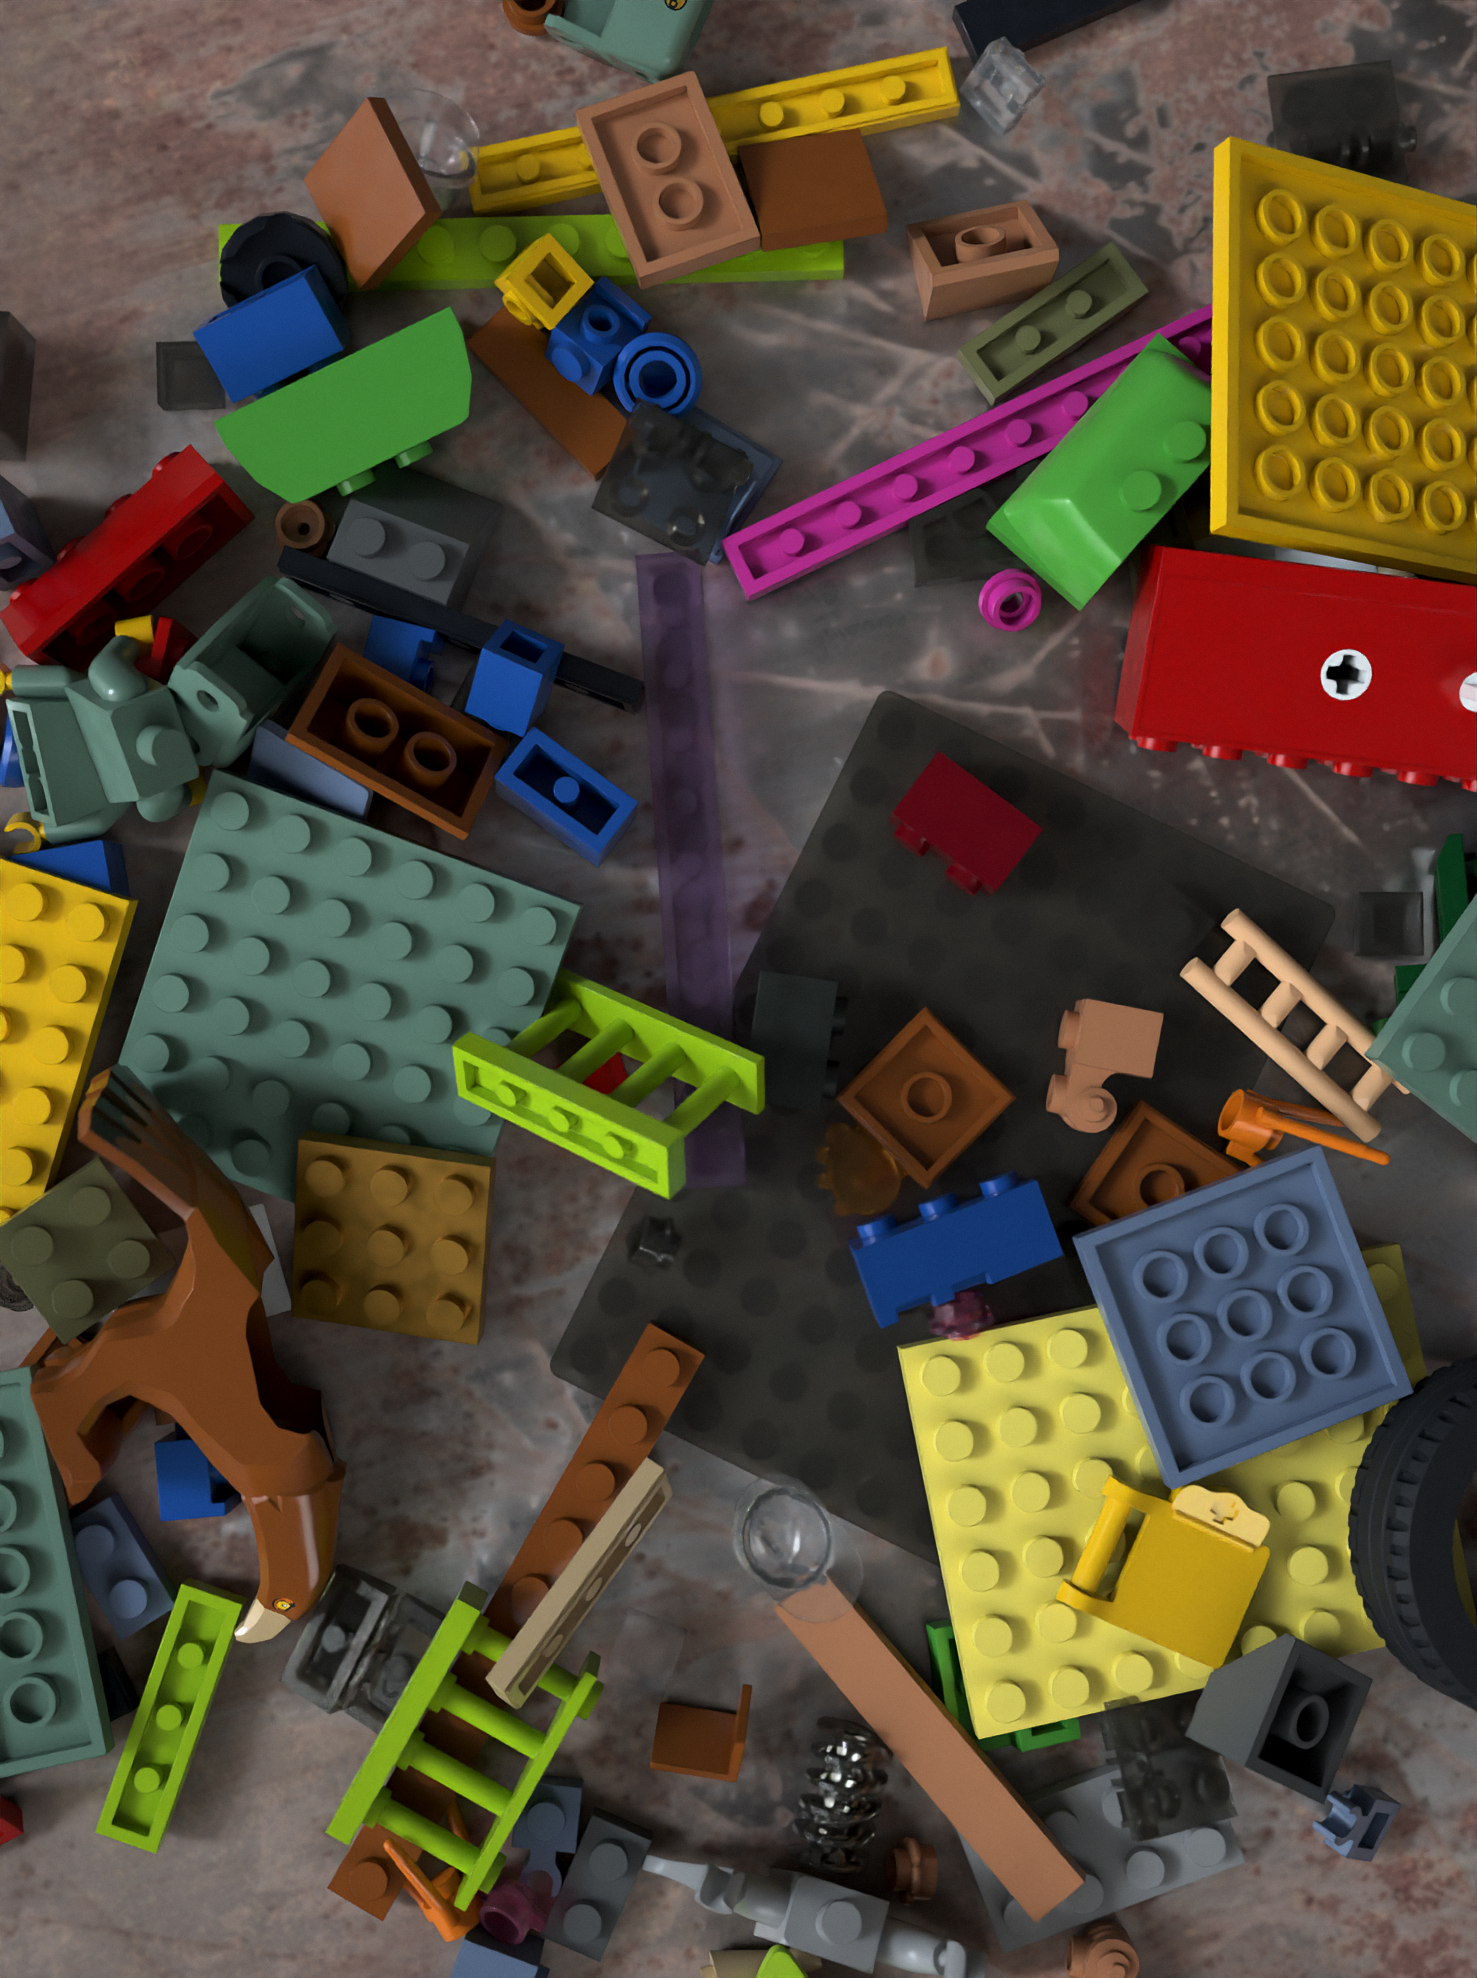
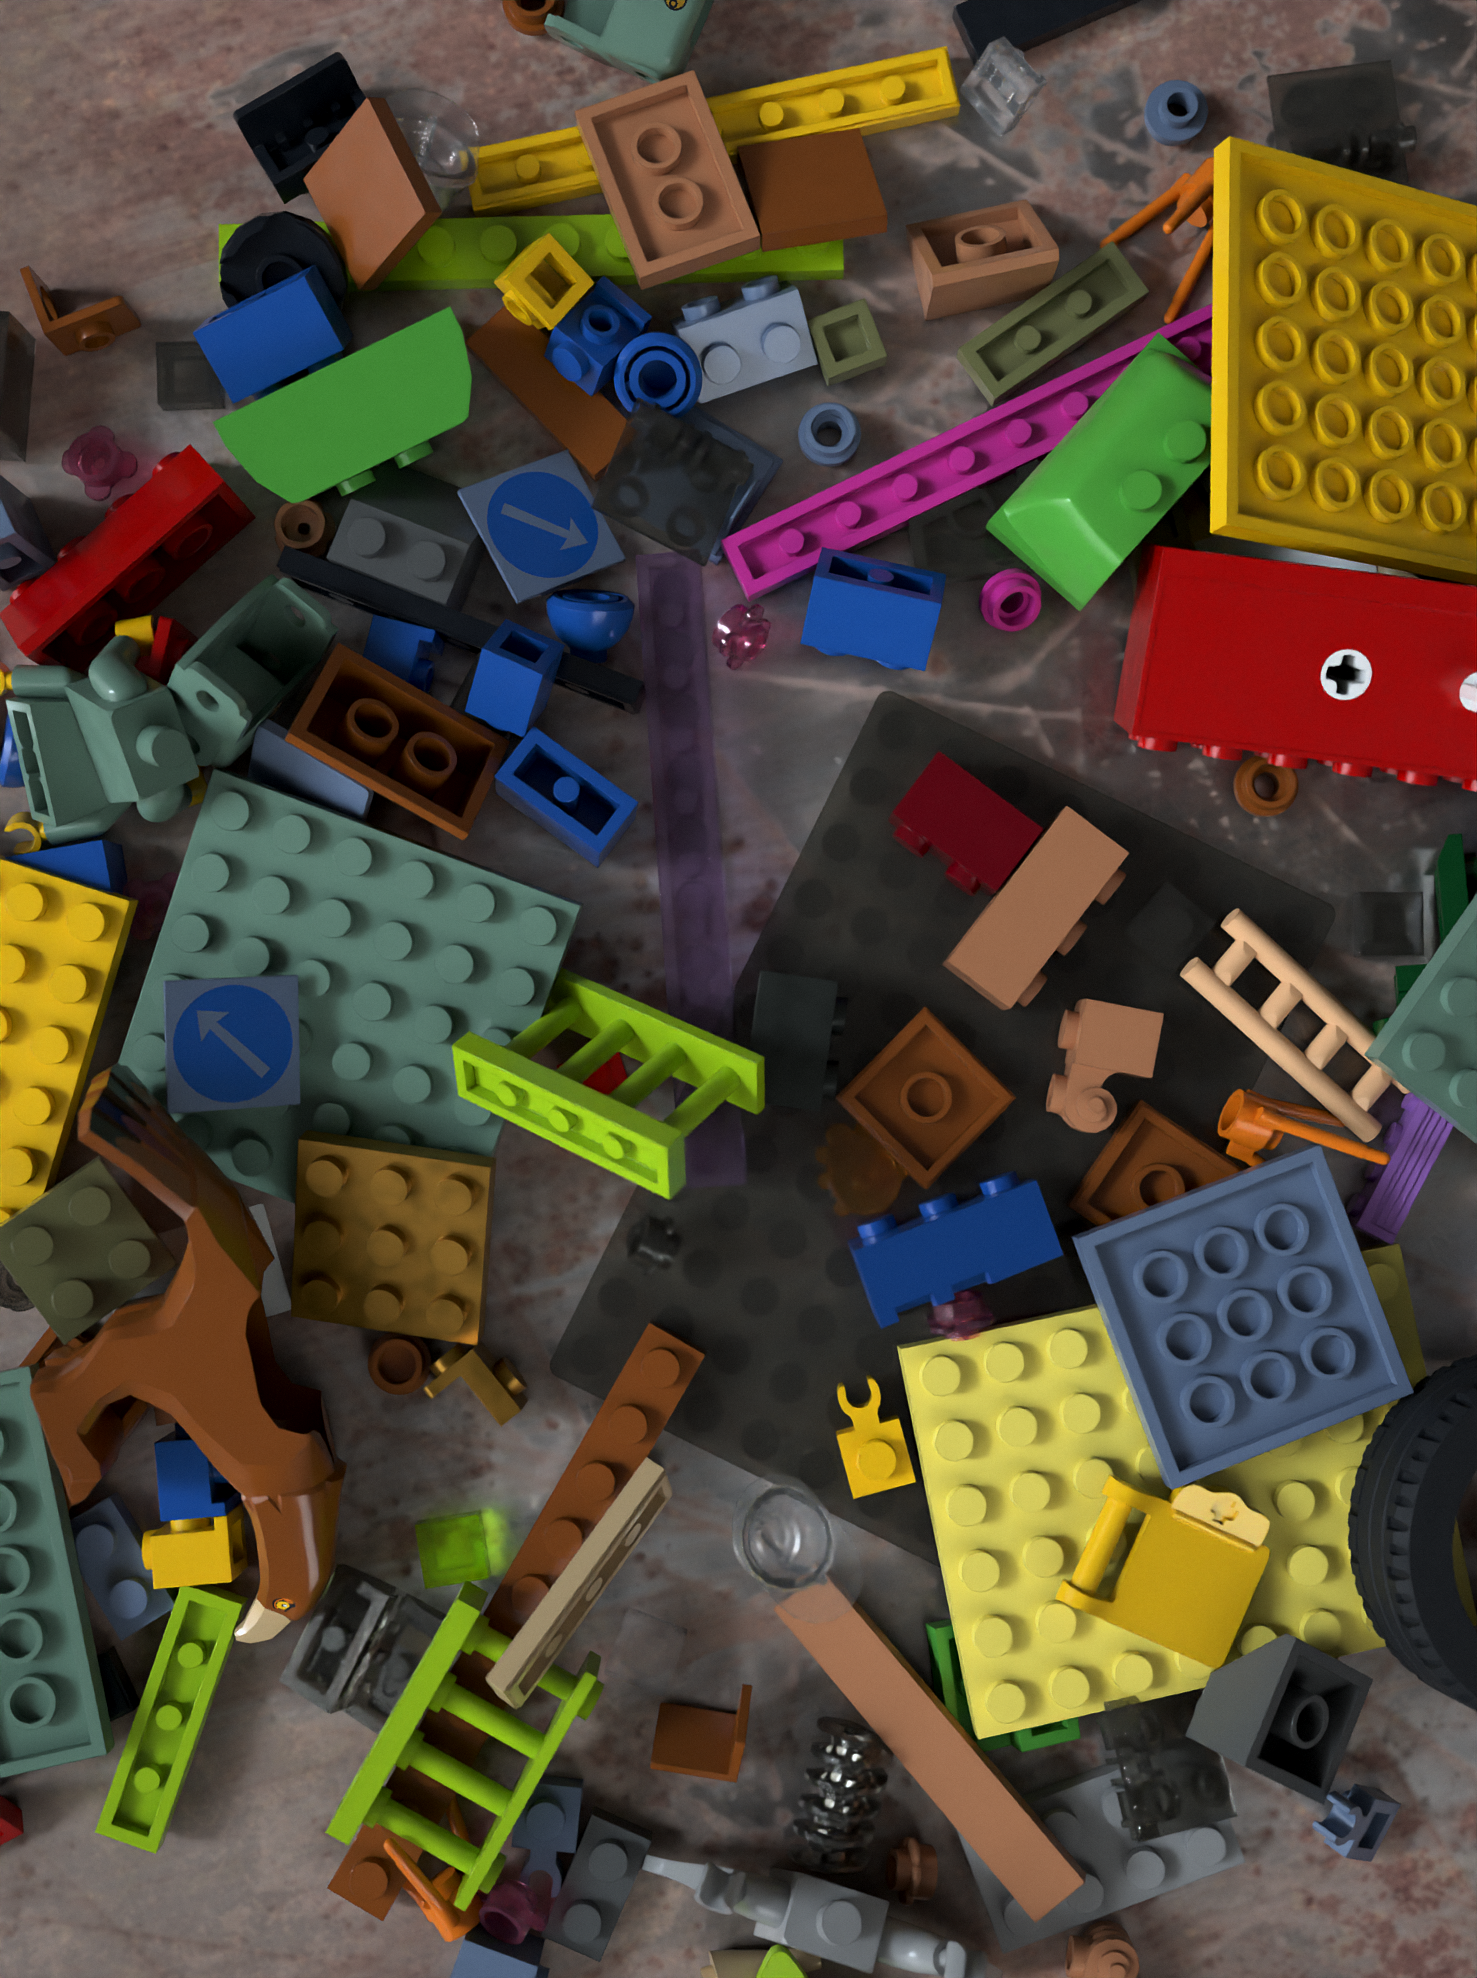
(84, 329): none -> dark orange bracket
(89, 447): none -> clear pink plate
(145, 920): none -> clear pink plate
(196, 1550): none -> yellow brick
(231, 1043): none -> piece
(299, 121): none -> black bracket
(399, 1363): none -> dark orange plate
(452, 1549): none -> clear neon green tile
(493, 1381): none -> pearl gold bracket
(541, 526): none -> piece
(589, 620): none -> blue brick
(741, 634): none -> clear pink plate
(747, 336): none -> sand blue bracket
(829, 416): none -> sand blue plate
(846, 342): none -> olive plate
(873, 609): none -> blue brick
(873, 1447): none -> yellow plate
(1038, 911): none -> nougat brick
(1169, 128): none -> sand blue plate
(1195, 205): none -> orange plant
(1284, 781): none -> dark orange plate
(1394, 1187): none -> medium lavender piece

